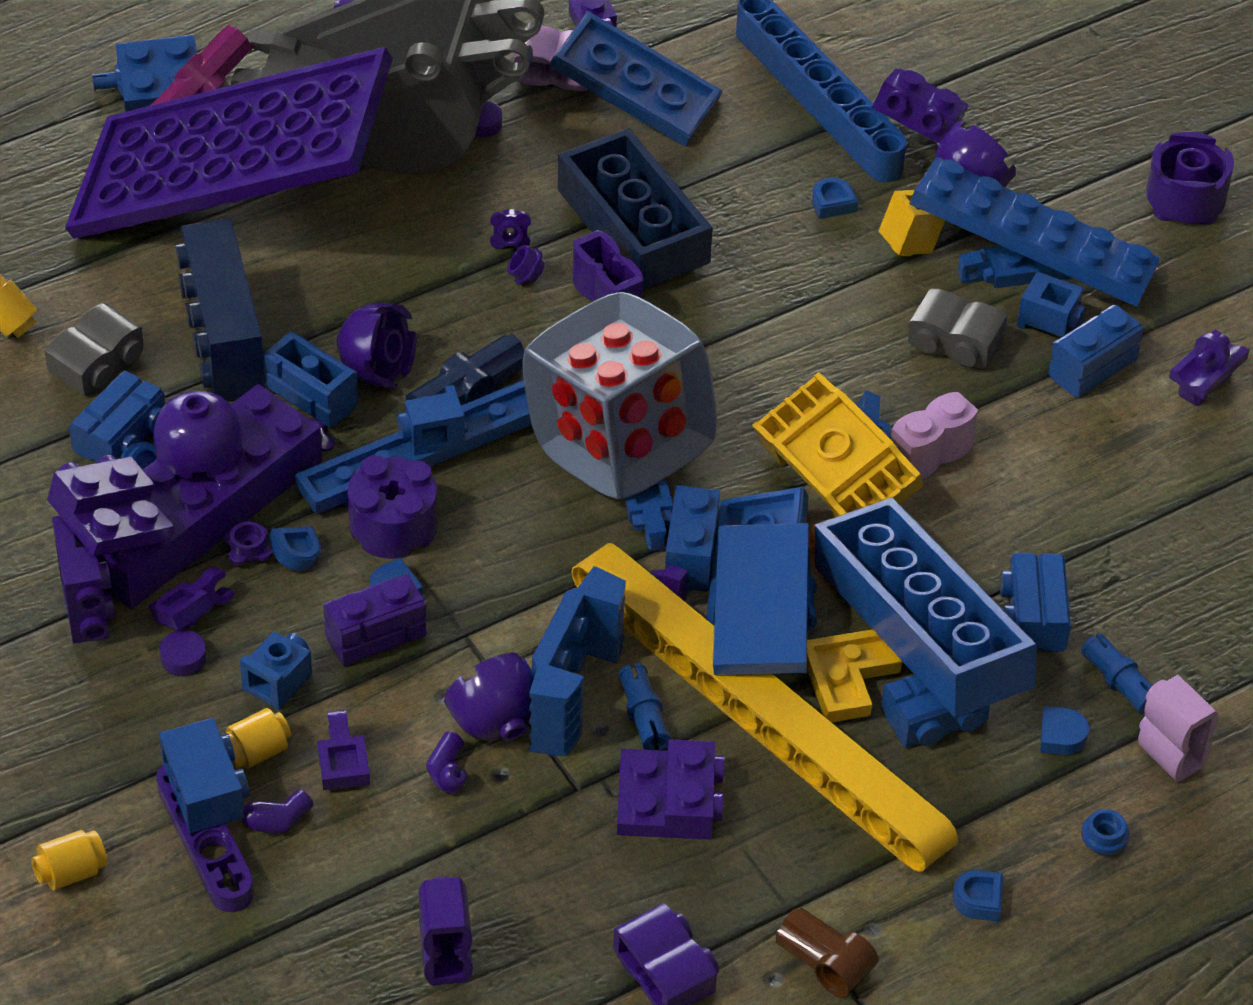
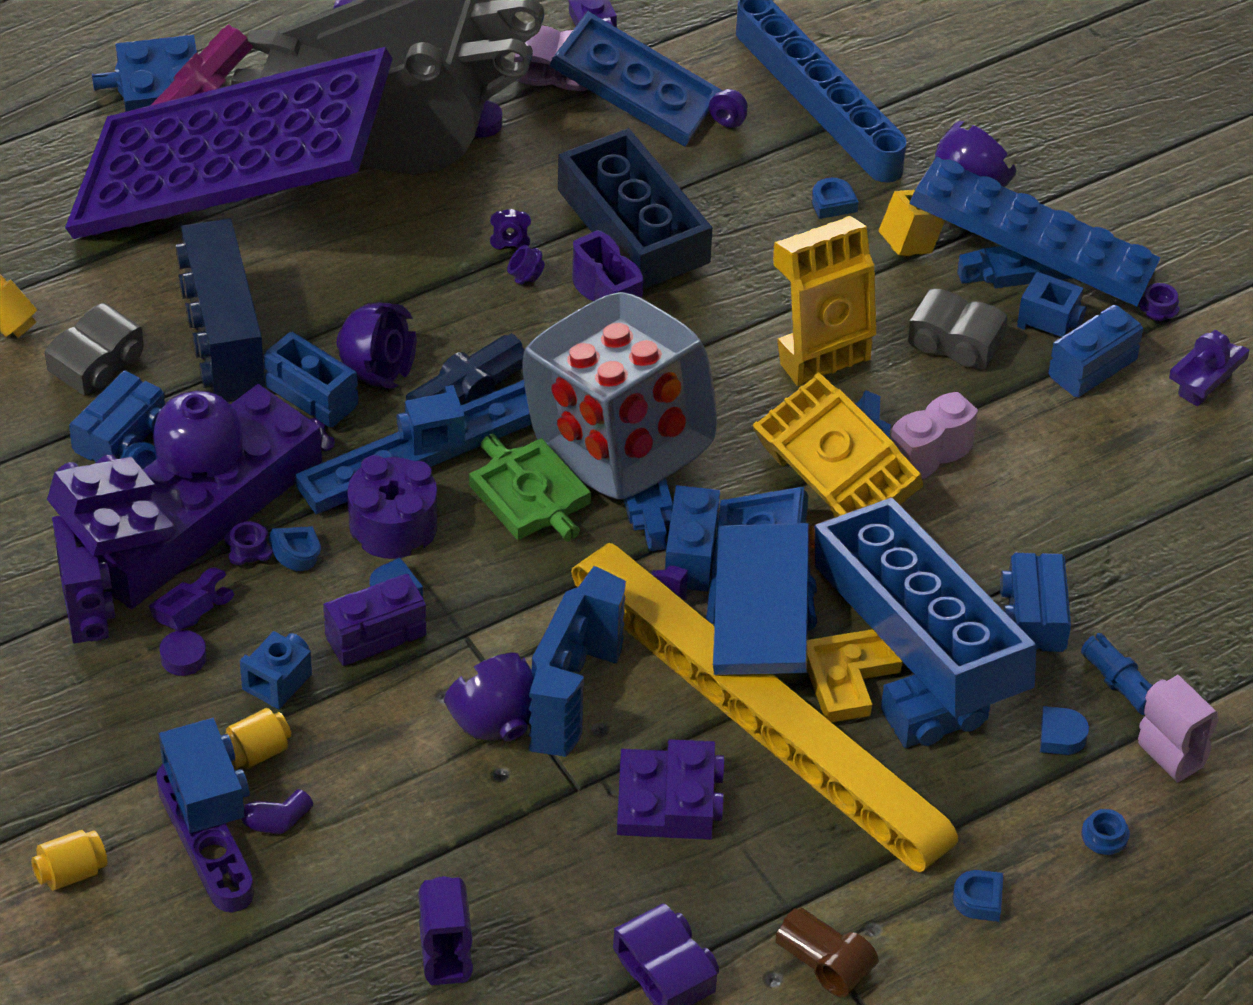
(342, 757): dark purple plate -> none
(442, 766): dark purple arm -> none
(529, 488): none -> bright green plate
(644, 707): blue pin -> none
(728, 108): none -> dark purple plate
(830, 299): none -> yellow plate
(919, 104): dark purple plate -> none
(1160, 302): none -> dark purple plate
(1189, 178): dark purple brick -> none

